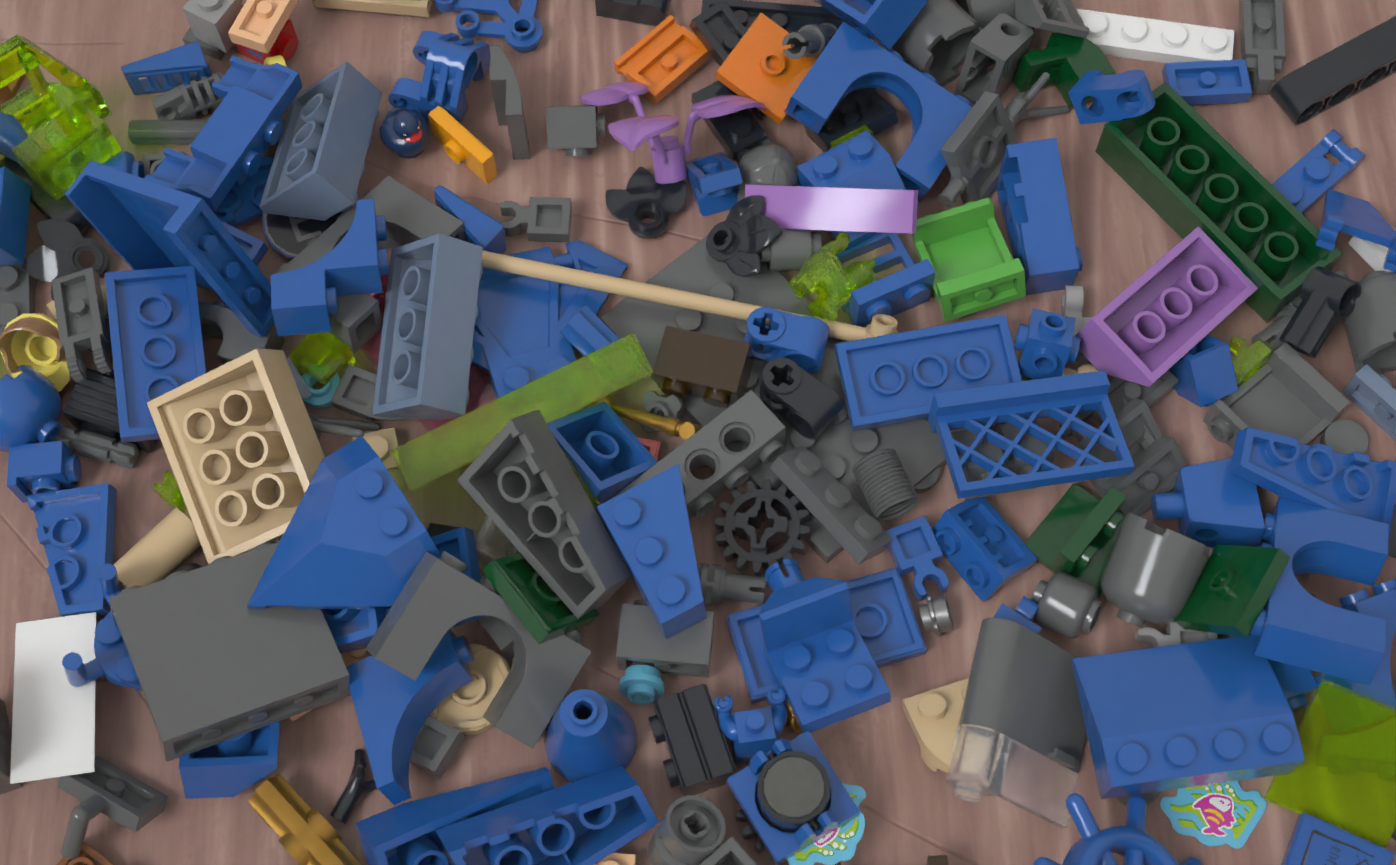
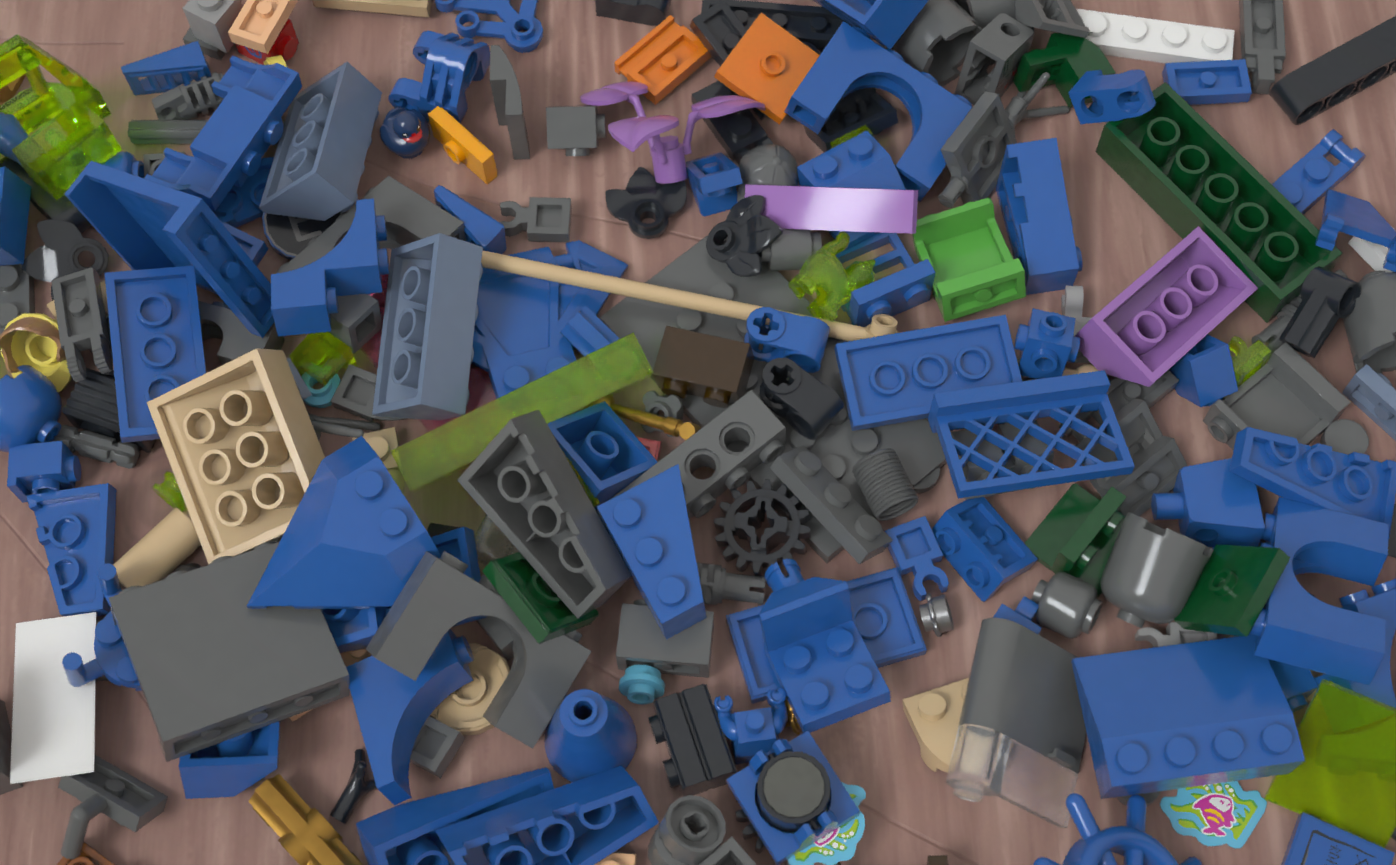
(809, 40): dark grey pin -> none

